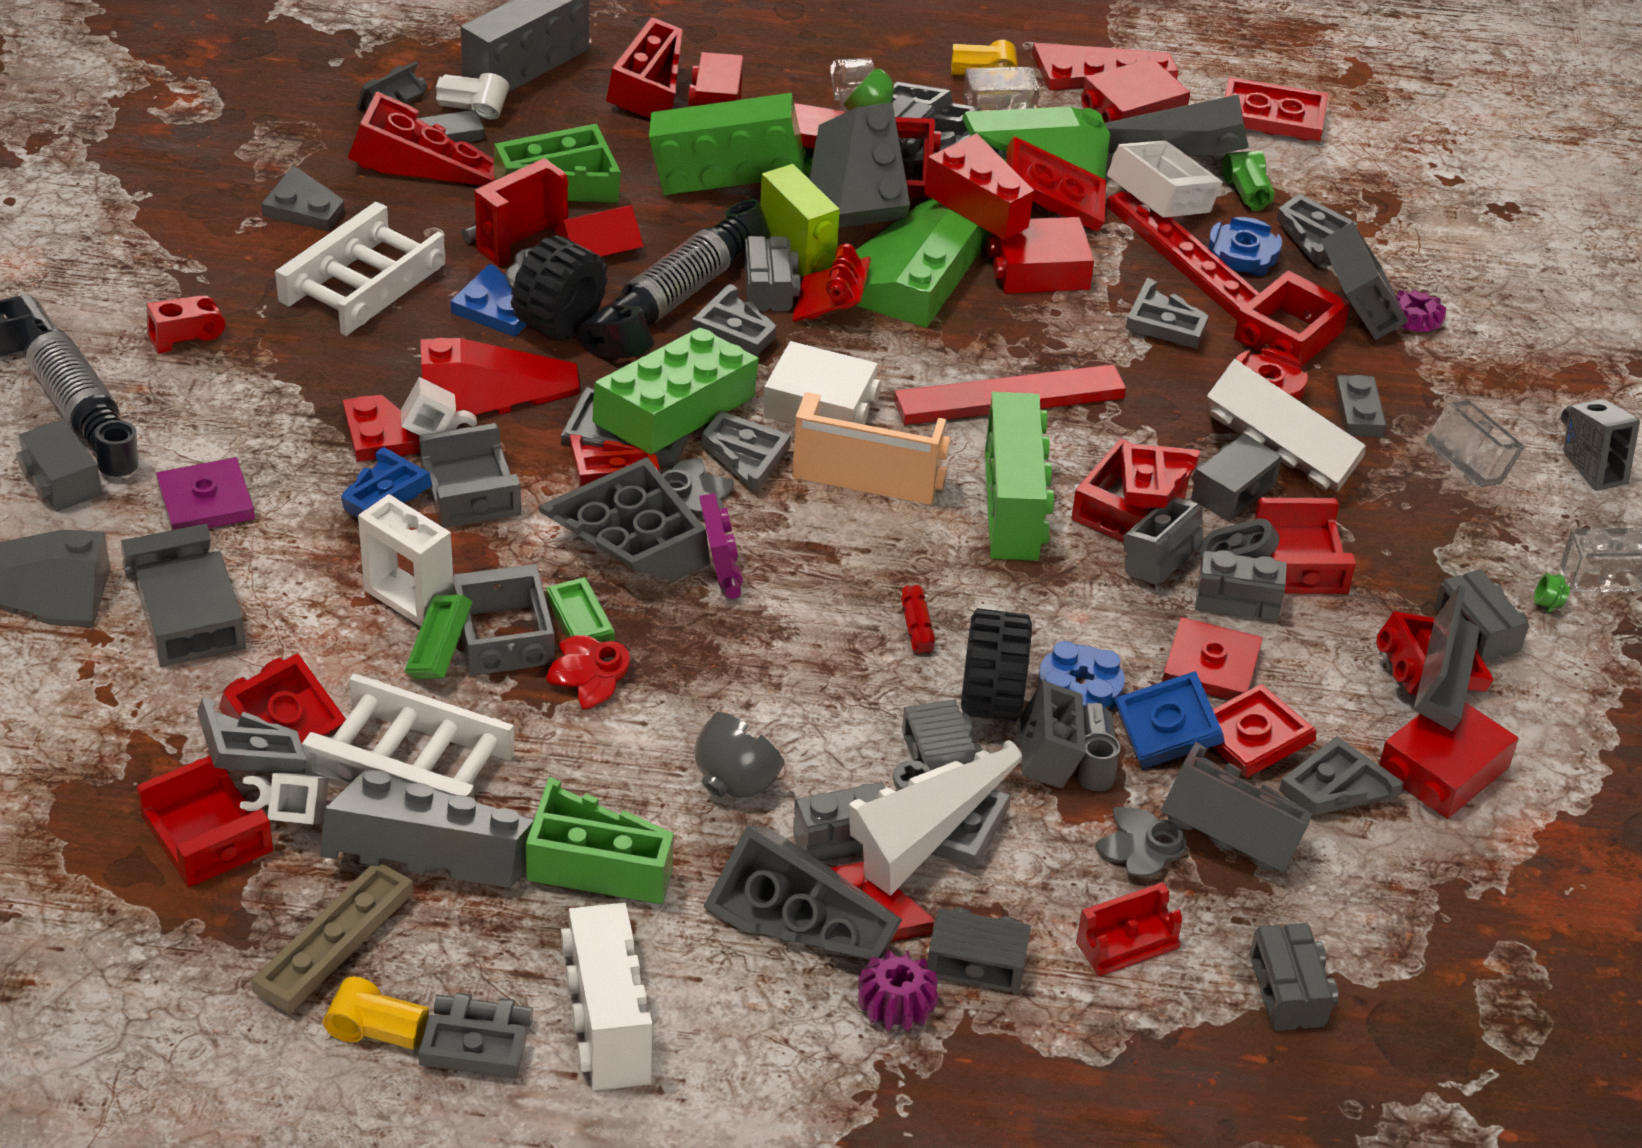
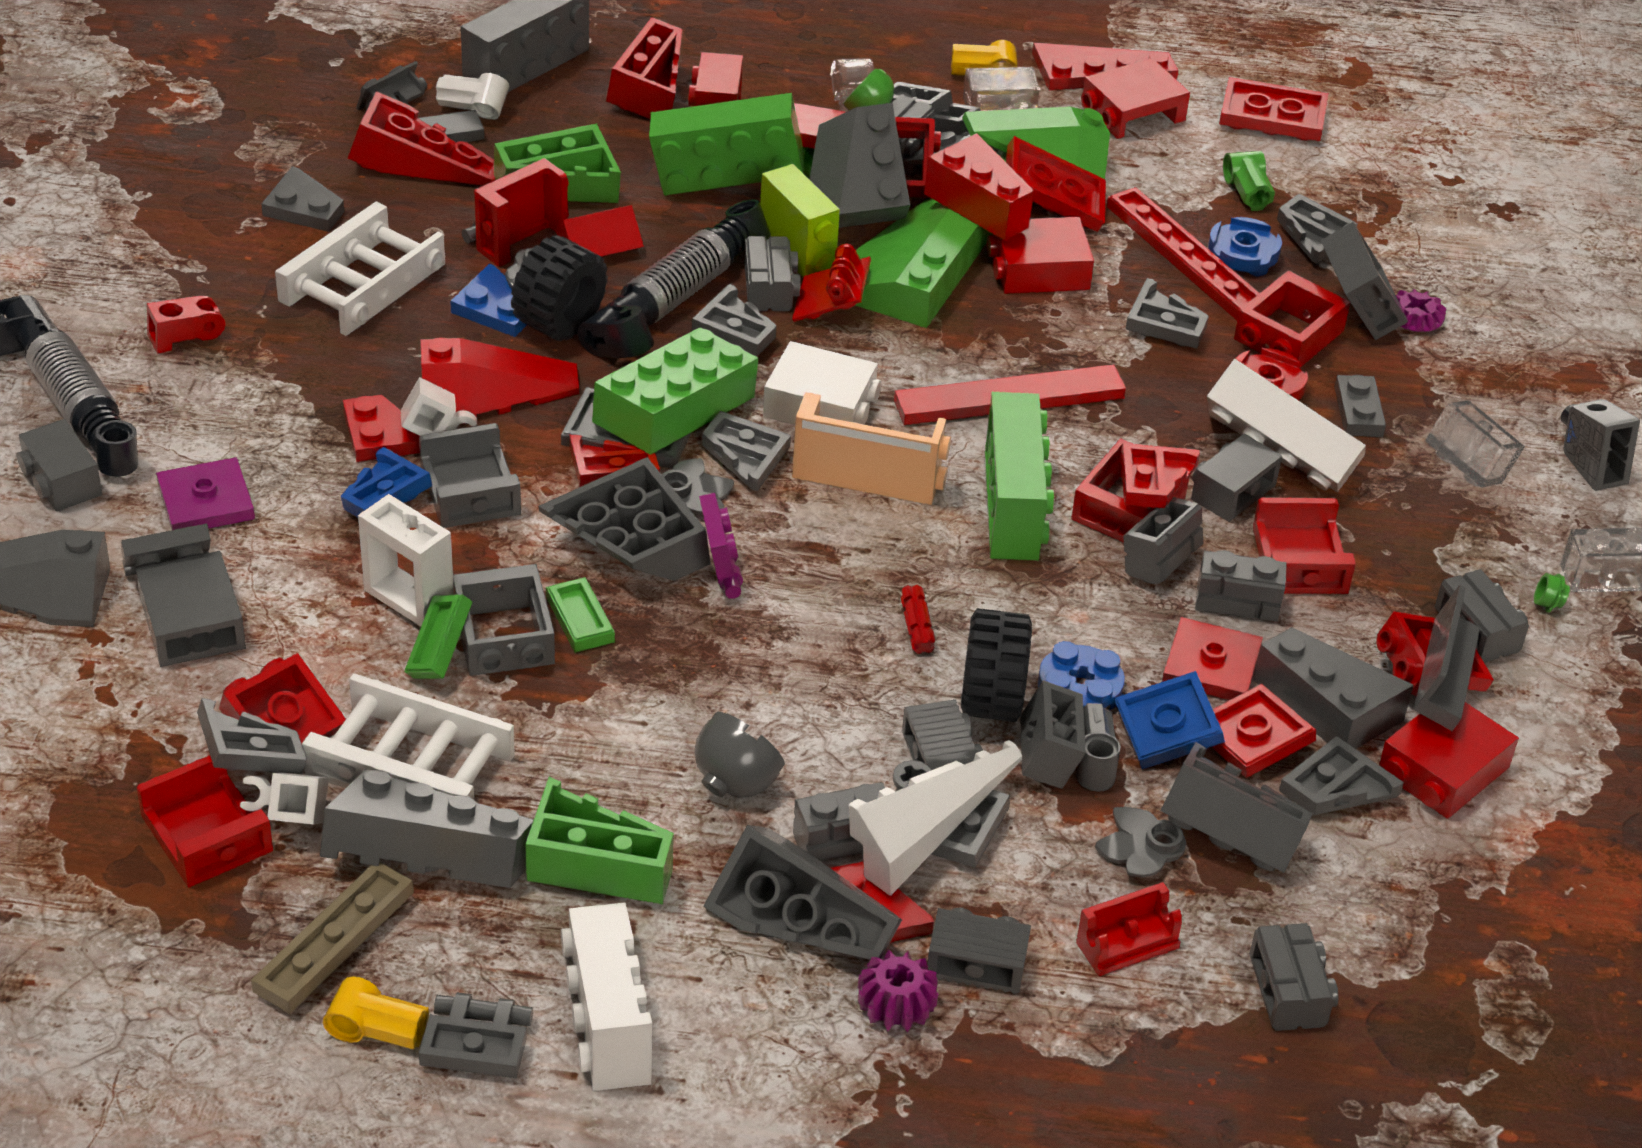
(584, 668): red plate -> none
(1164, 178): white window -> none
(1194, 129): dark grey wedge -> none
(1247, 539): dark grey plate -> none
(1332, 688): none -> dark grey wedge

